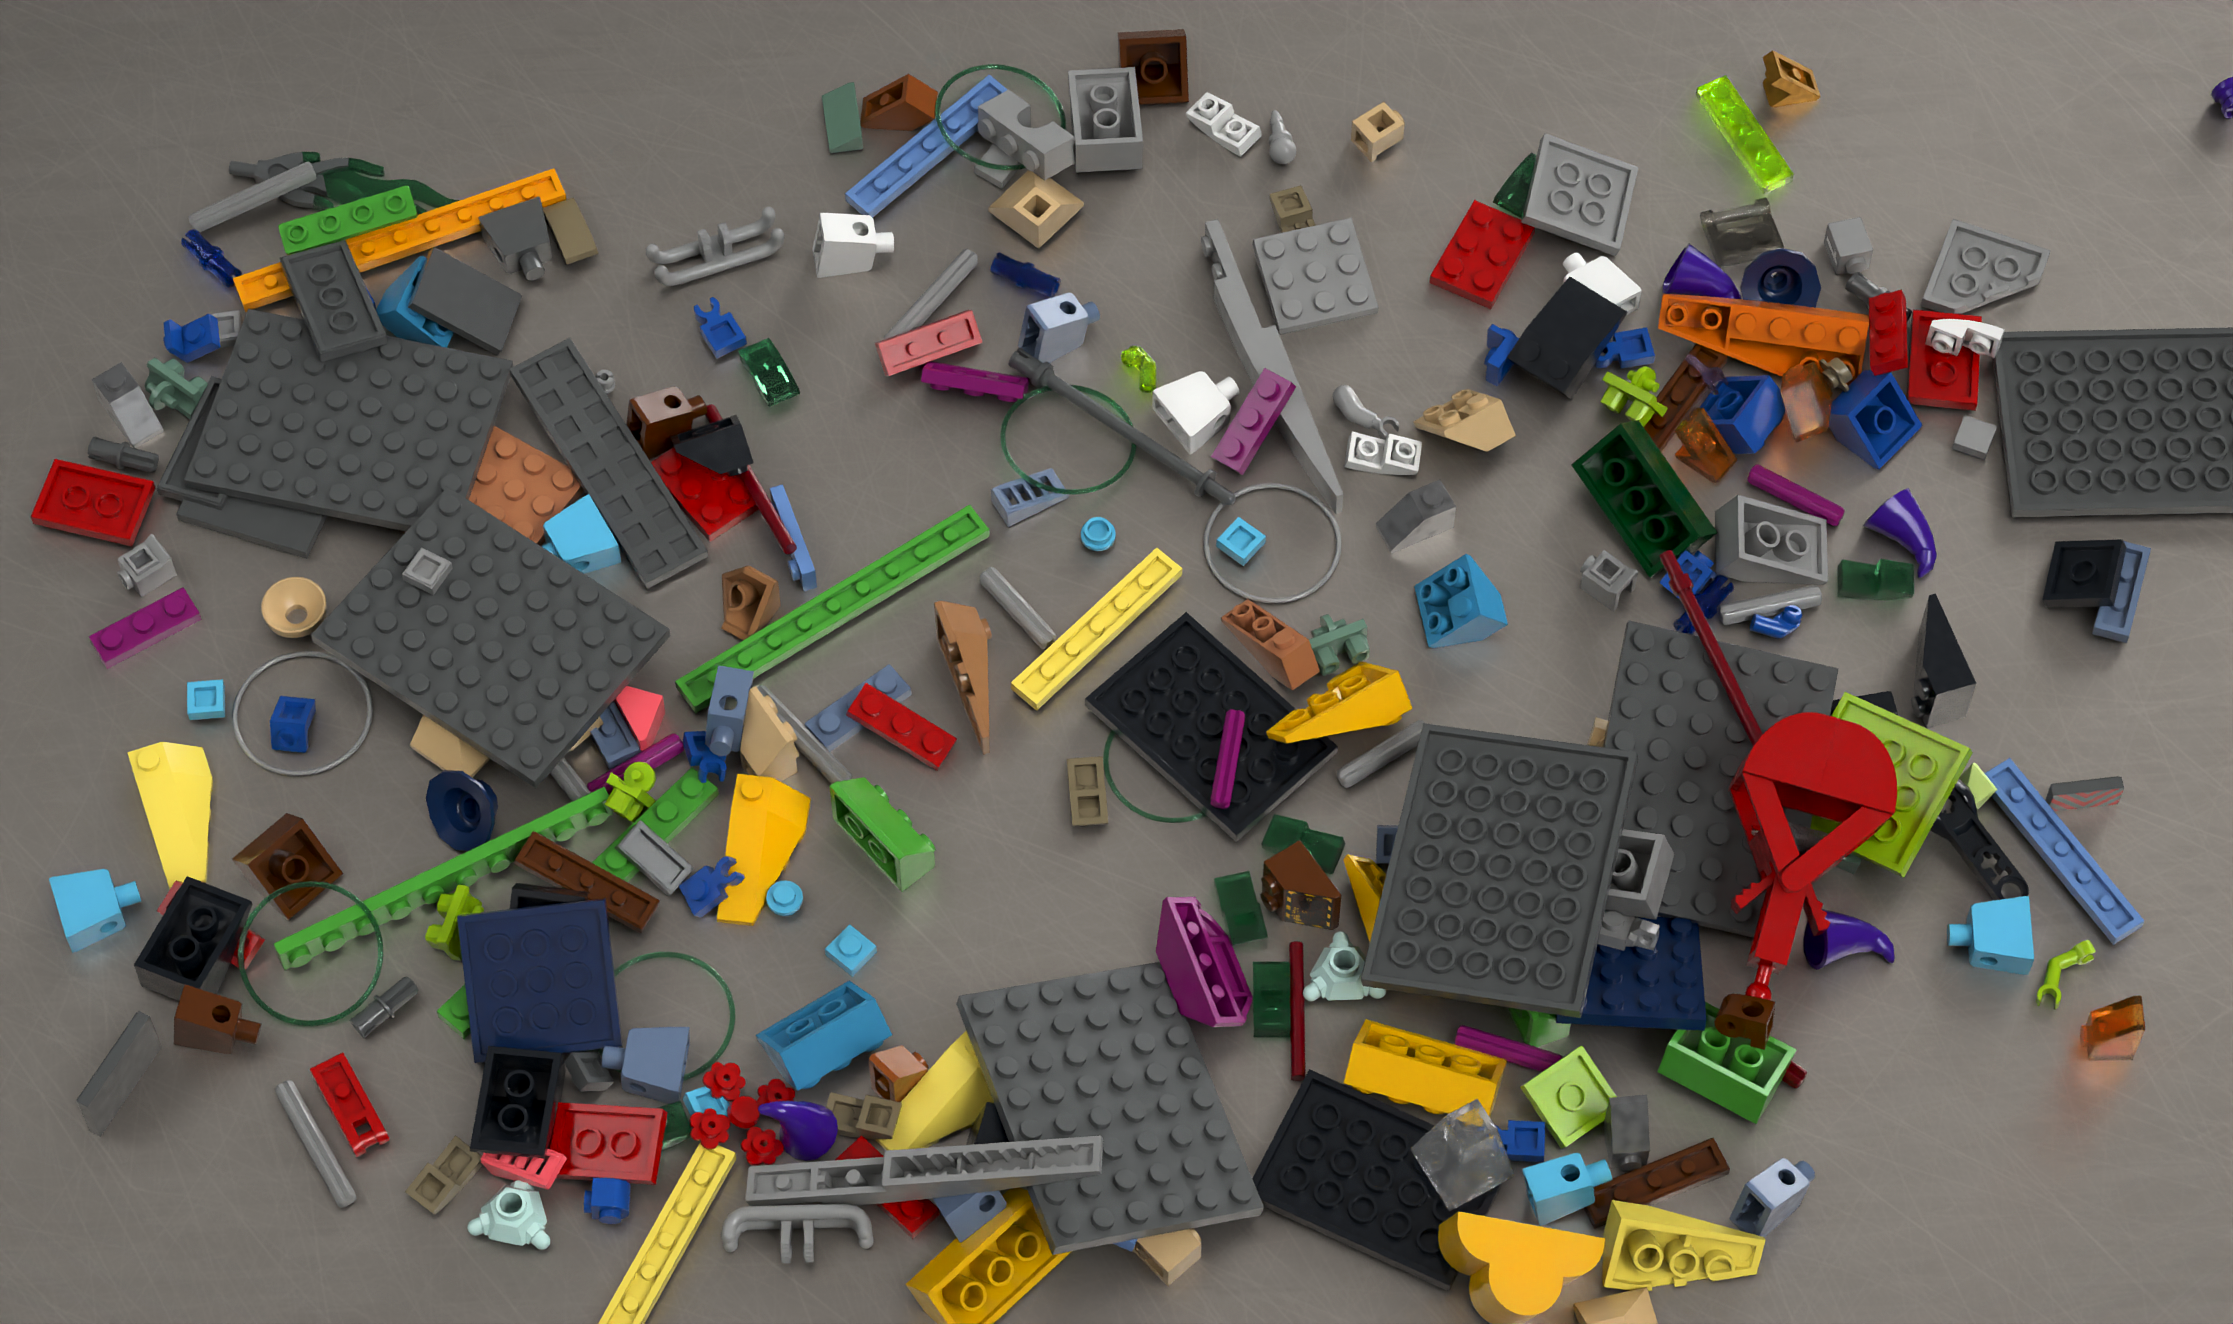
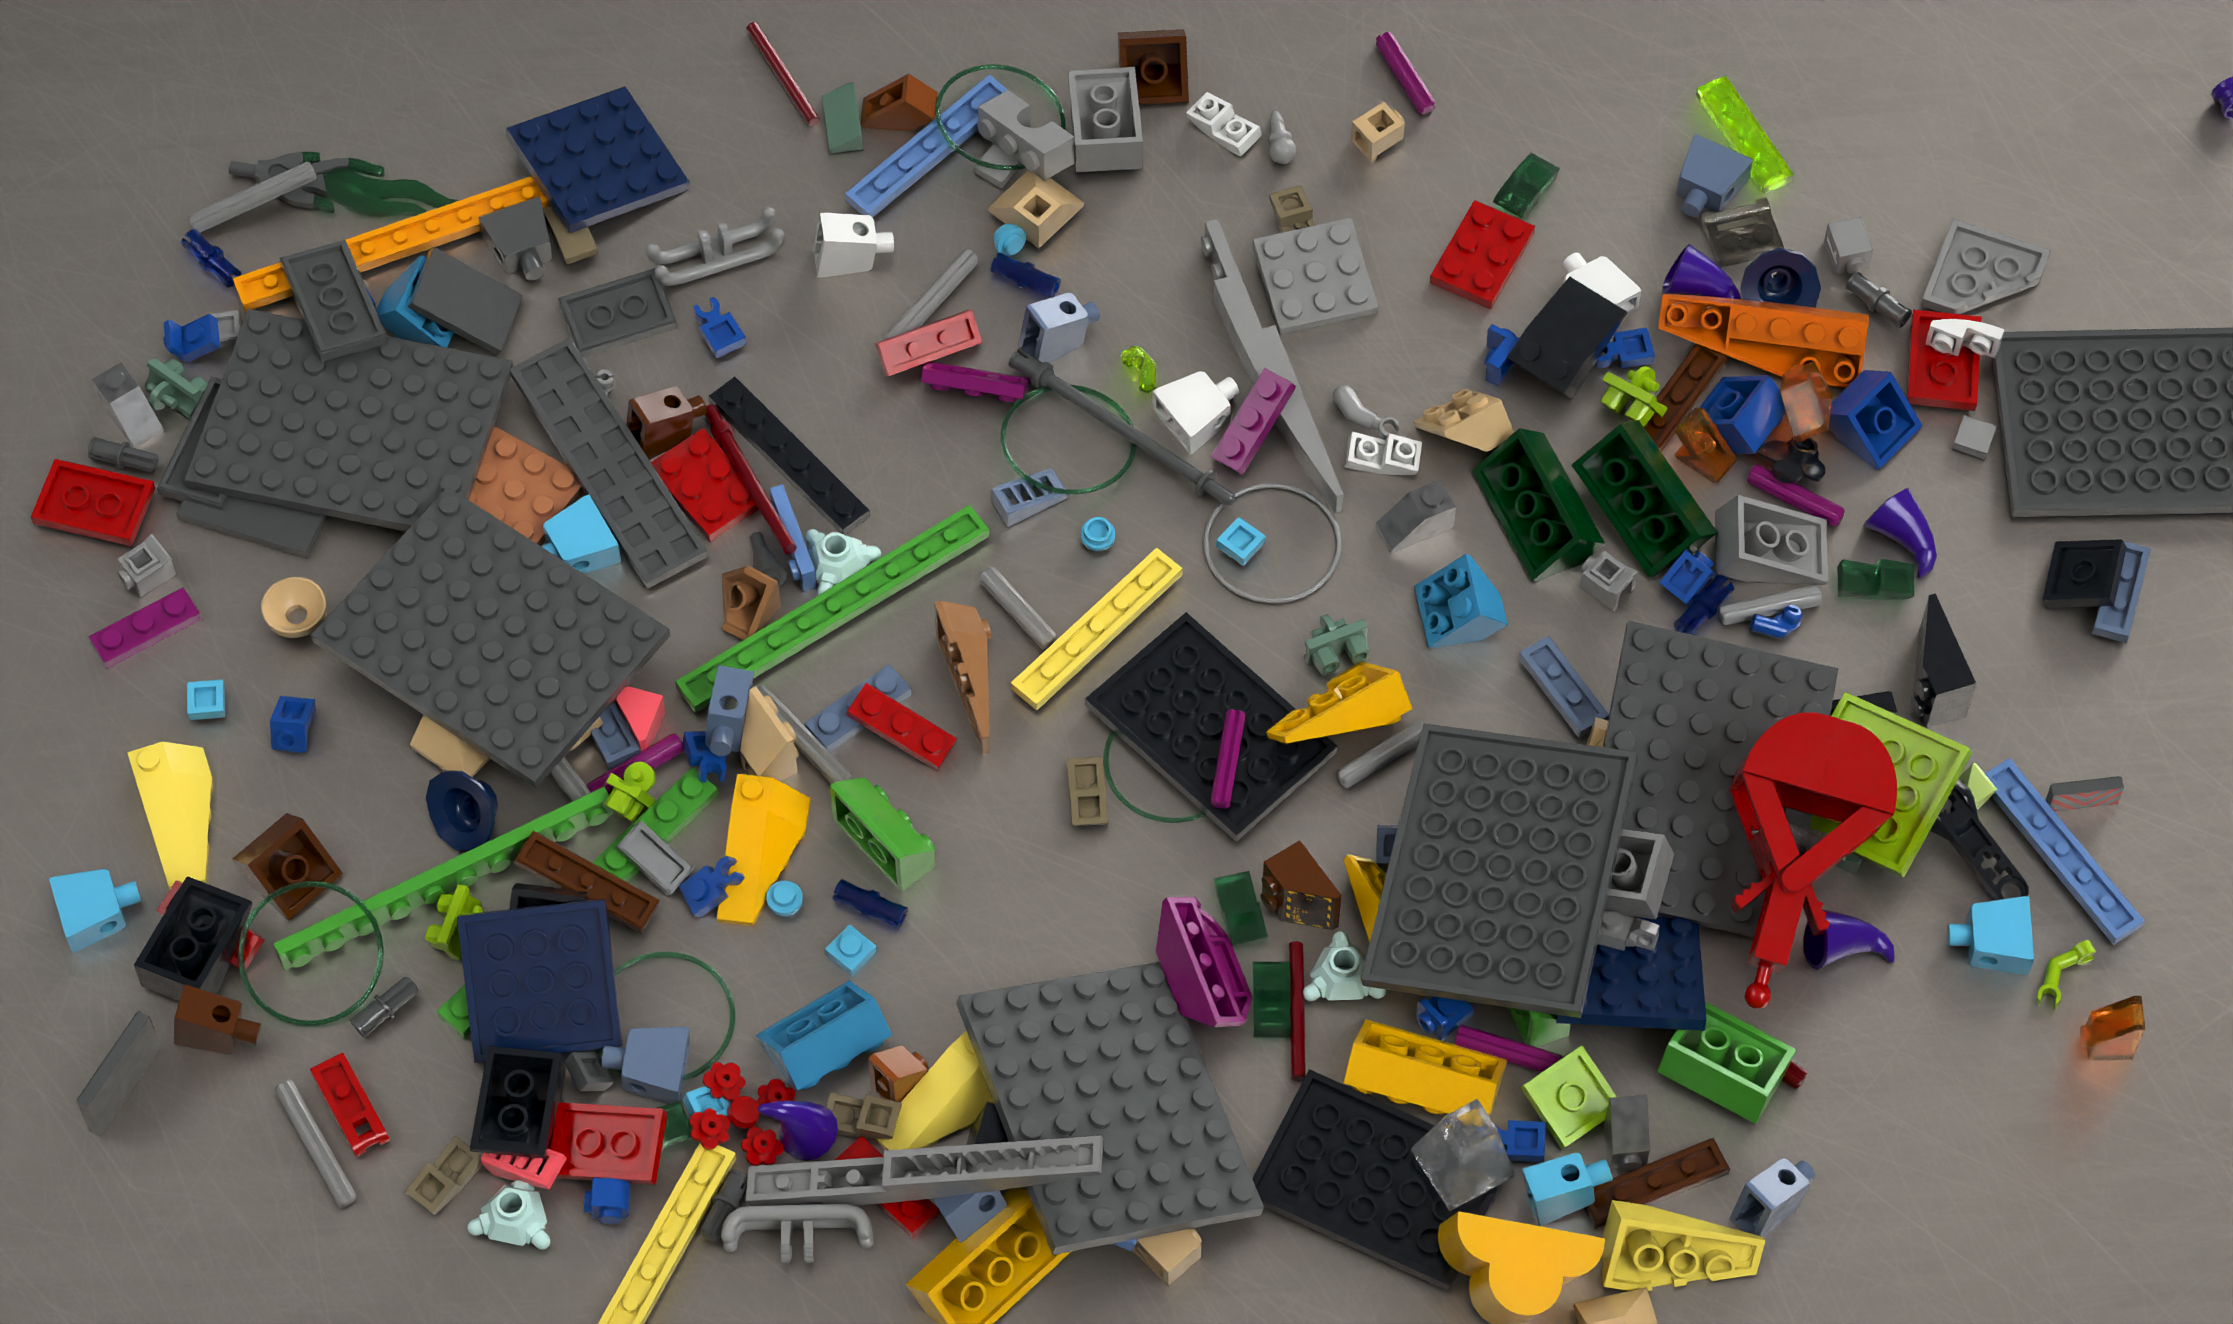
(311, 771): light grey piece -> none
(348, 220): bright green bracket -> none
(427, 571): light grey tile -> none
(597, 159): none -> dark blue plate
(617, 313): none -> dark grey tile
(716, 446): black slope -> none
(724, 1204): none -> dark grey axle
(764, 559): none -> dark grey cone
(769, 372): clear green slope -> none
(783, 74): none -> dark red bar
(789, 456): none -> black plate
(837, 557): none -> light aqua rock
(870, 903): none -> clear blue pin
(1009, 239): none -> medium azure plate
(1273, 644): nougat slope -> none
(1322, 846): clear green slope -> none
(1405, 73): none -> magenta axle
(1442, 1015): none -> blue bracket
(1538, 505): none -> dark green slope
(1562, 685): none -> sand blue plate
(1580, 194): light grey plate -> none
(1682, 586): dark red bar -> none
(1710, 375): clear purple hand -> none
(1711, 176): none -> sand blue torso
(1746, 1018): reddish brown leg -> none
(1788, 81): pearl gold slope -> none
(1793, 460): none -> black plate
(1836, 373): dark tan plate -> none
(1888, 332): red plate -> none

